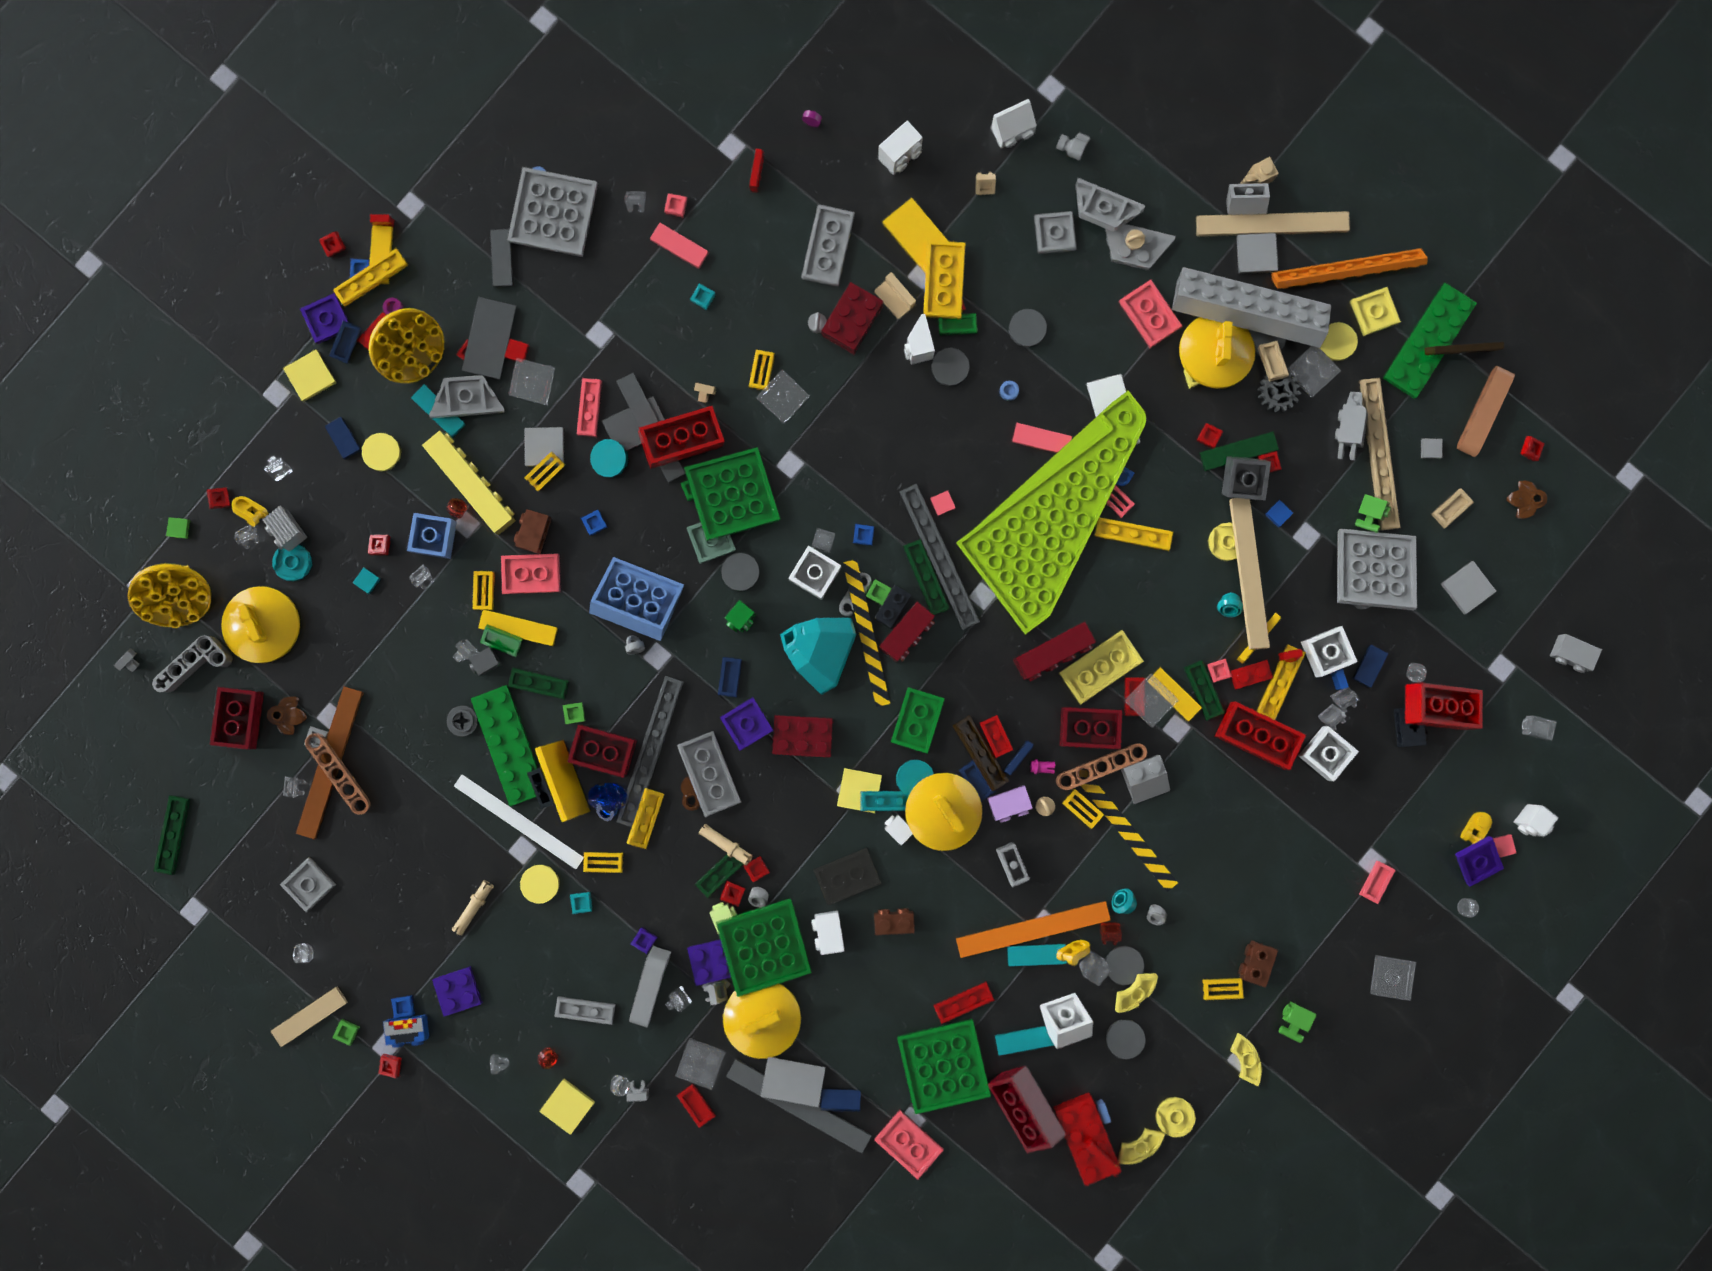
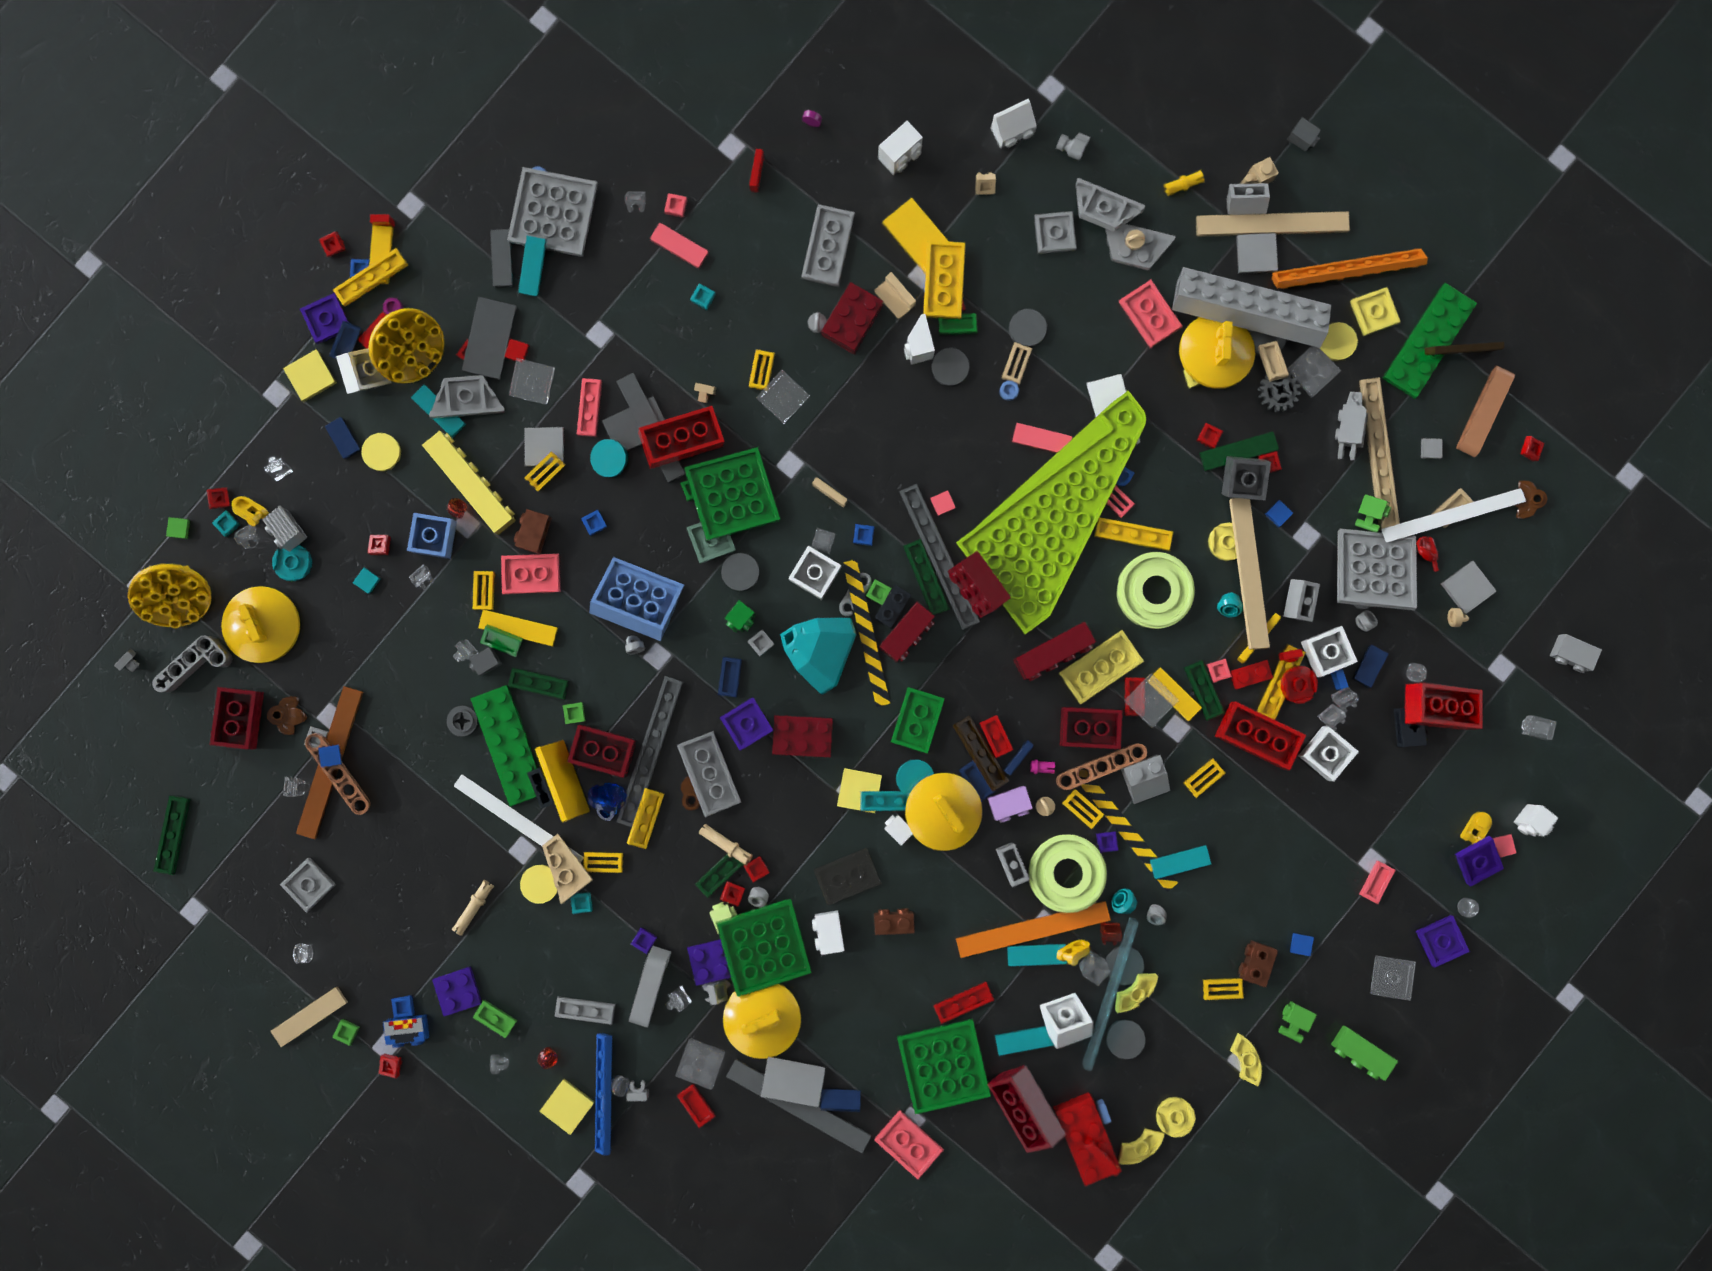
(226, 523): none -> teal tile
(330, 755): none -> blue tile
(359, 371): none -> white slope
(495, 1018): none -> bright green plate
(532, 265): none -> teal tile
(565, 868): none -> tan wing
(603, 1093): none -> blue tile
(761, 642): none -> light grey tile
(830, 492): none -> tan tile
(978, 584): none -> dark red brick
(1022, 348): none -> tan tile
(1042, 877): none -> yellowish green piece
(1107, 841): none -> dark purple tile
(1110, 993): none -> clear light blue tile
(1131, 595): none -> yellowish green piece
(1180, 862): none -> teal tile
(1184, 183): none -> yellow pin
(1192, 788): none -> yellow tile
(1299, 684): none -> red tile
(1301, 600): none -> light grey brick
(1301, 944): none -> blue tile
(1304, 134): none -> dark grey brick
(1363, 1053): none -> bright green brick
(1366, 620): none -> light grey tile
(1428, 550): none -> red piece
(1442, 941): none -> dark purple plate
(1453, 515): none -> white sticker
(1456, 617): none -> tan tile

